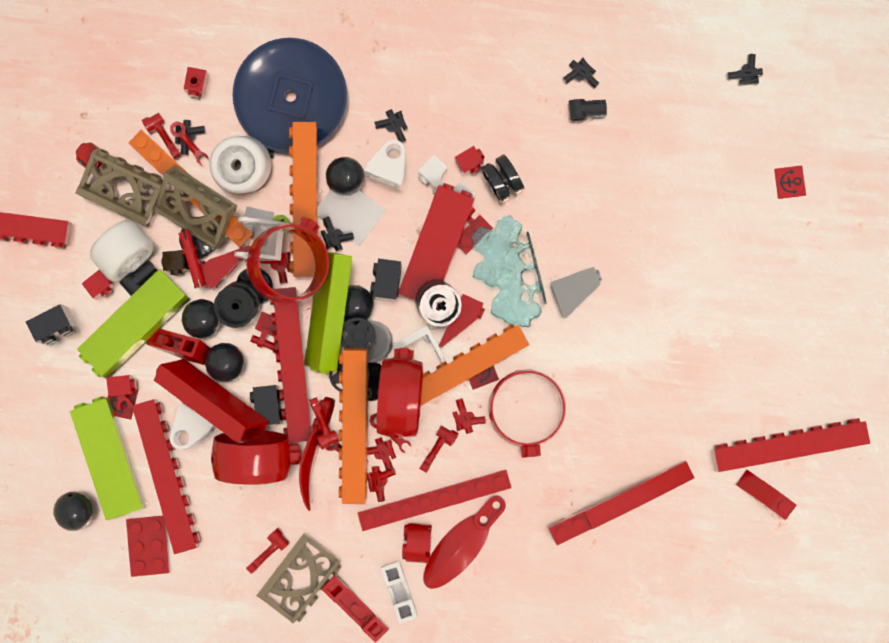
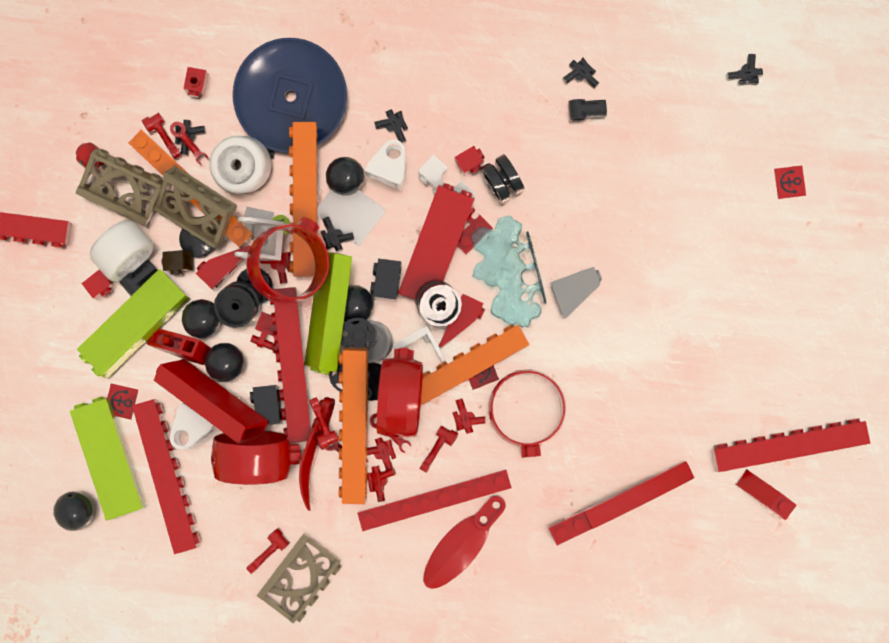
(51, 325): black brick -> none
(121, 387): red brick -> none
(147, 546): red plate -> none
(192, 259): red pin -> none
(355, 608): red slope -> none
(399, 592): white arch -> none
(418, 543): red brick -> none

